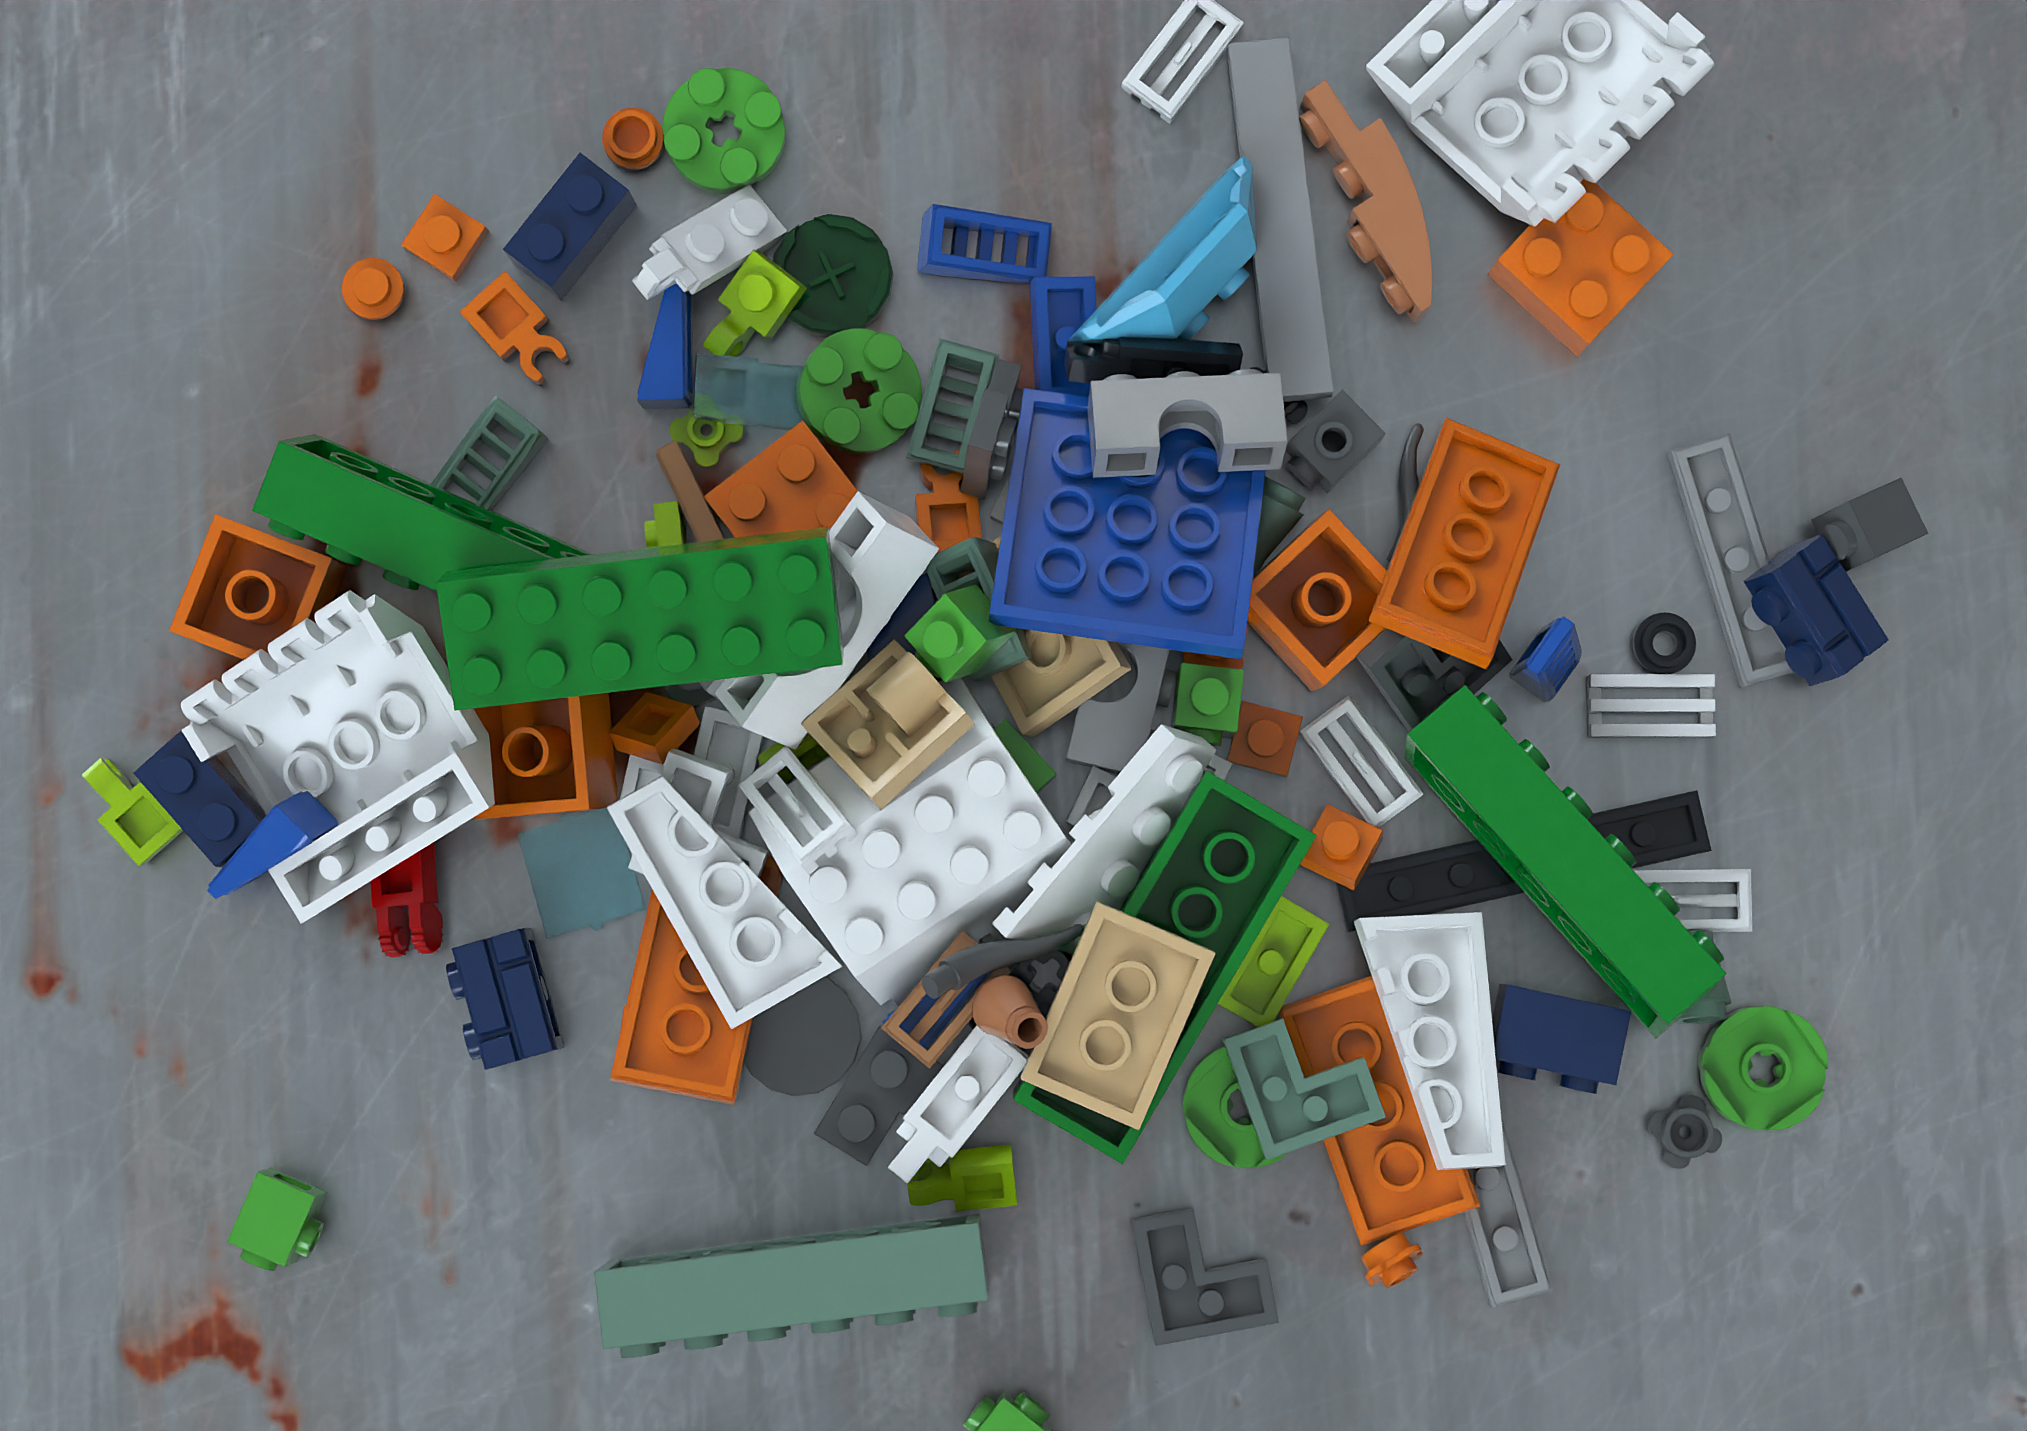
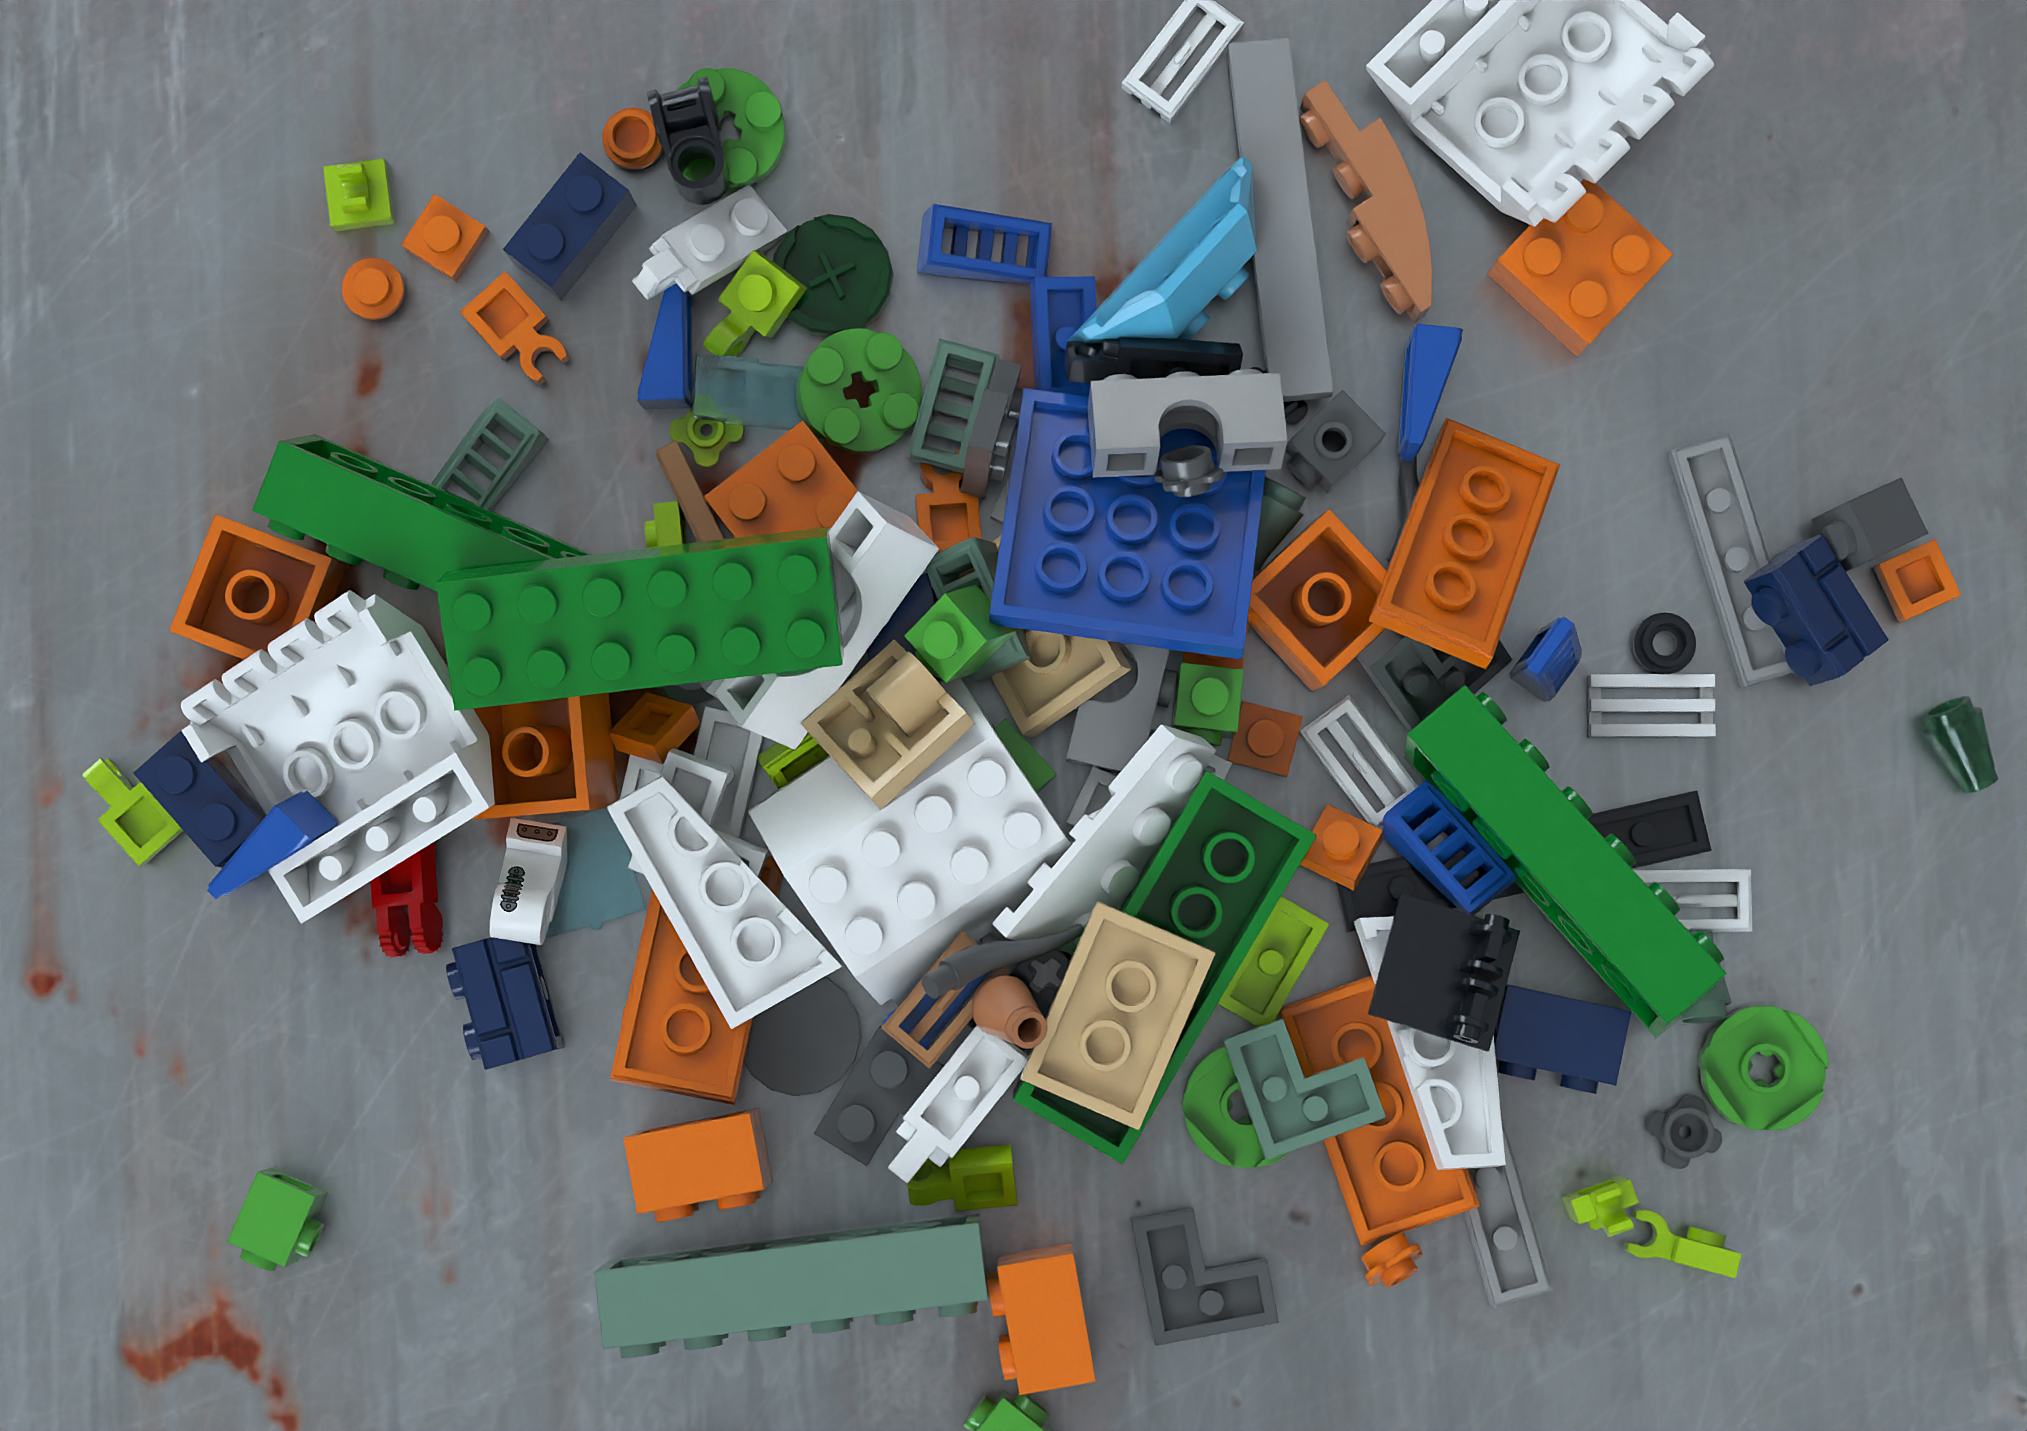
(359, 194): none -> lime tile
(529, 881): none -> white leg
(690, 131): none -> black piece
(697, 1163): none -> orange brick
(823, 840): white tile -> none
(1043, 1317): none -> orange brick
(1188, 471): none -> dark grey plate
(1427, 366): none -> blue slope
(1430, 803): none -> blue slope
(1444, 971): none -> black hinge
(1603, 1205): none -> lime plate
(1699, 1249): none -> lime plate
(1917, 581): none -> orange plate
(1962, 742): none -> clear green cone

